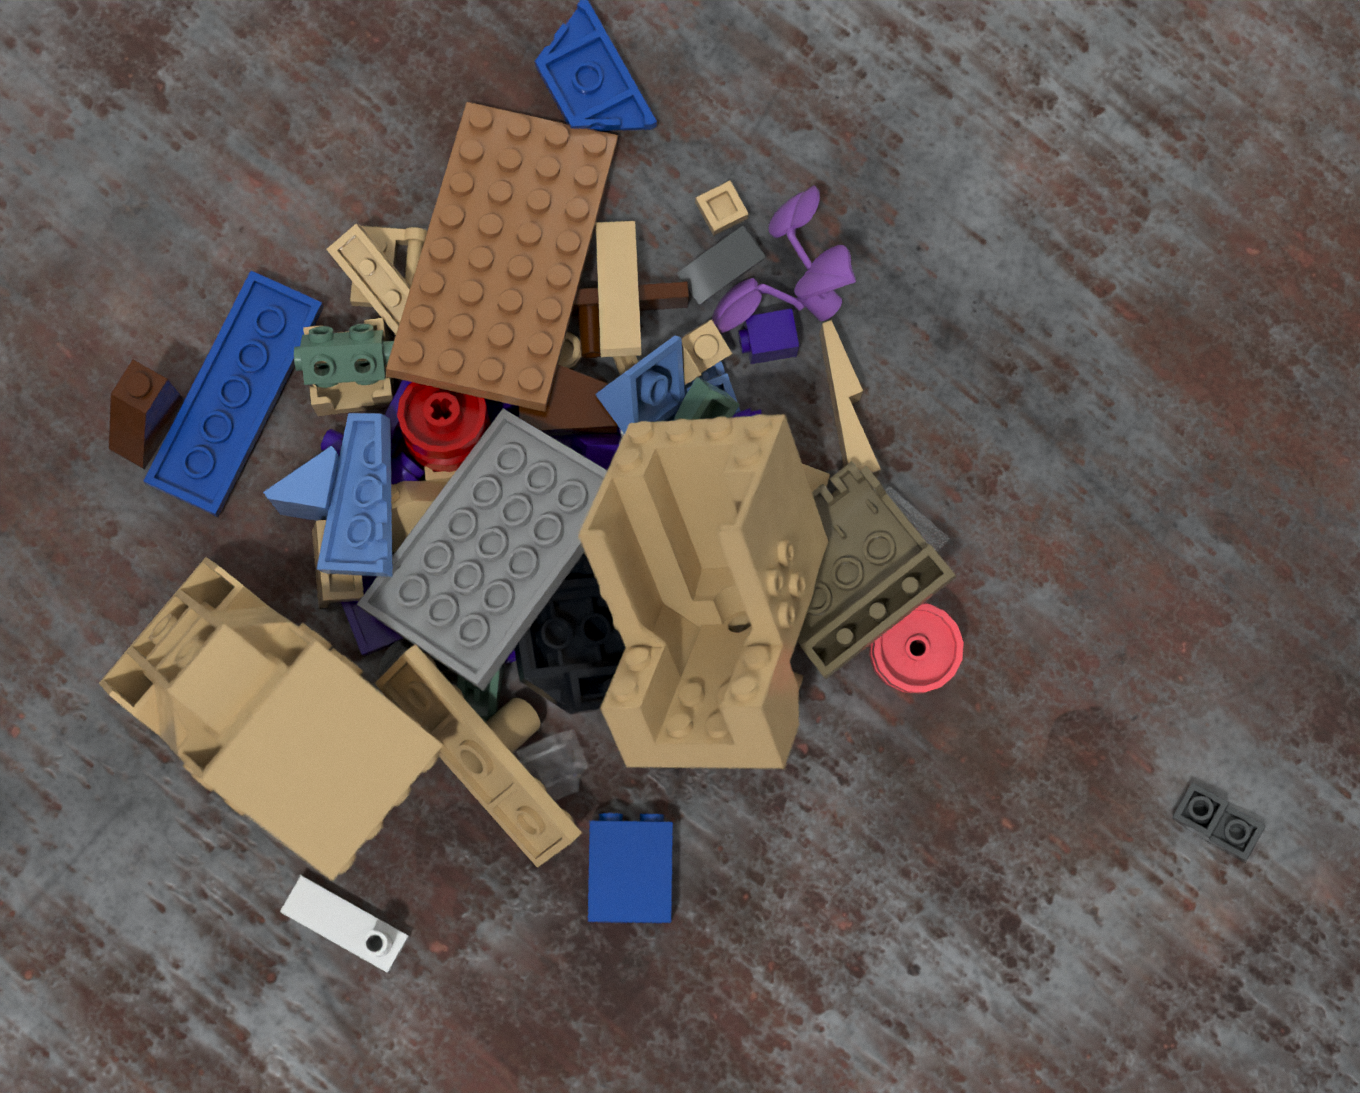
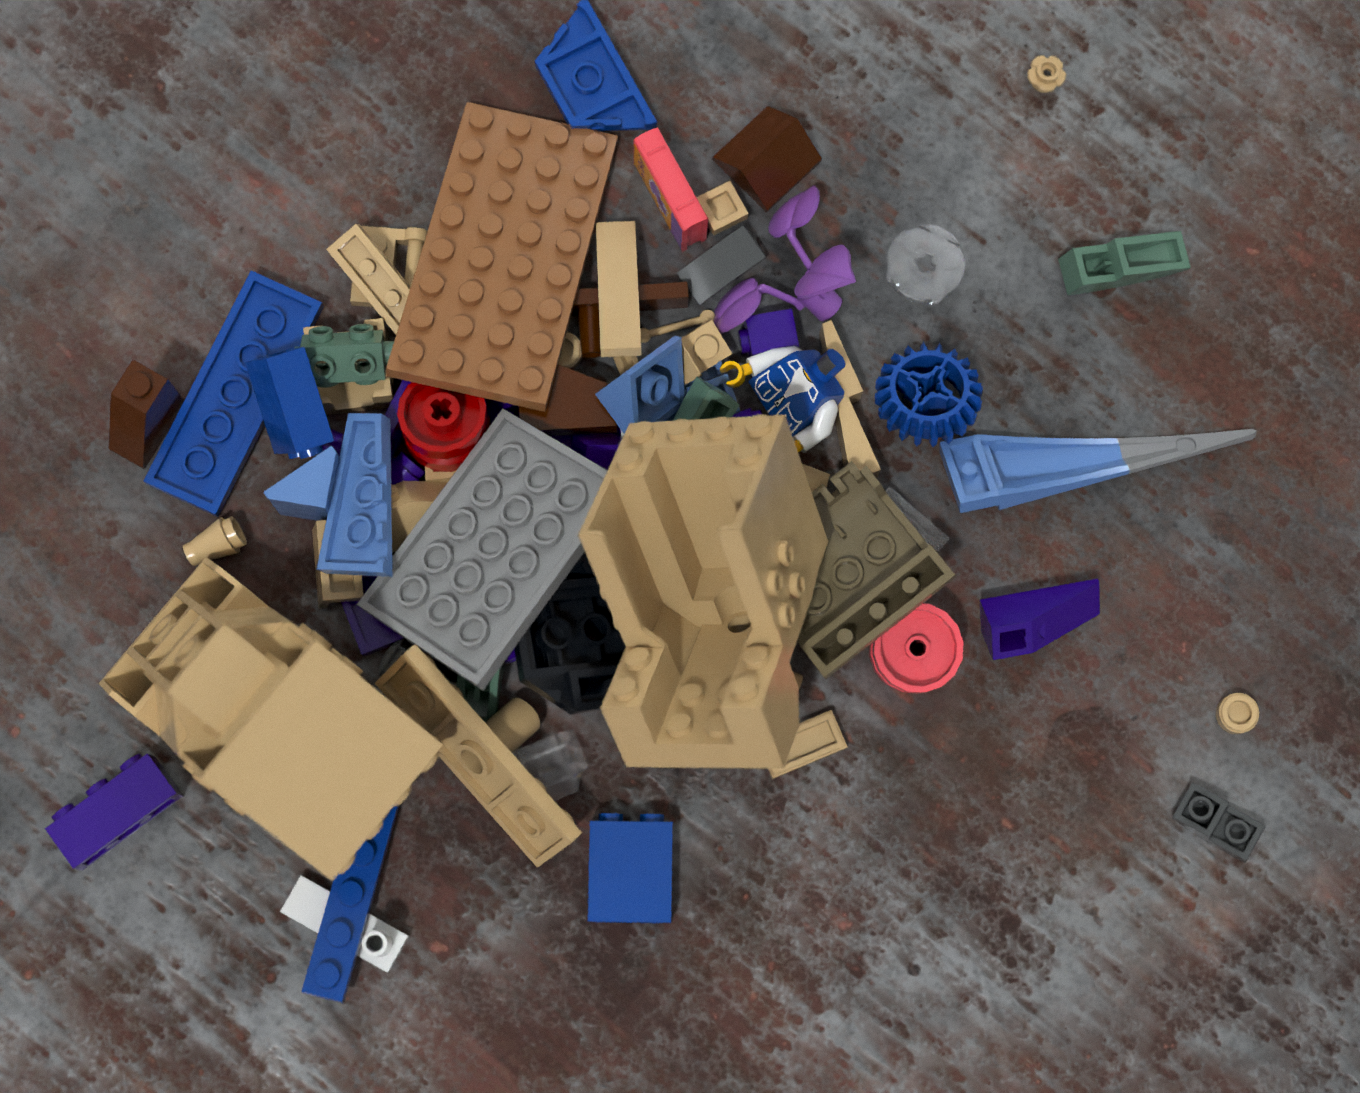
(113, 810): none -> dark purple brick
(216, 541): none -> tan cone
(290, 403): none -> blue brick
(346, 918): none -> blue plate
(670, 189): none -> coral piece
(704, 317): none -> tan hinge
(769, 157): none -> reddish brown slope
(796, 386): none -> torso
(813, 741): none -> tan tile
(928, 286): none -> clear plate
(939, 411): none -> blue gear
(1022, 469): none -> medium blue plate
(1034, 618): none -> dark purple slope
(1042, 82): none -> tan plate
(1123, 262): none -> sand green slope
(1237, 713): none -> tan tile

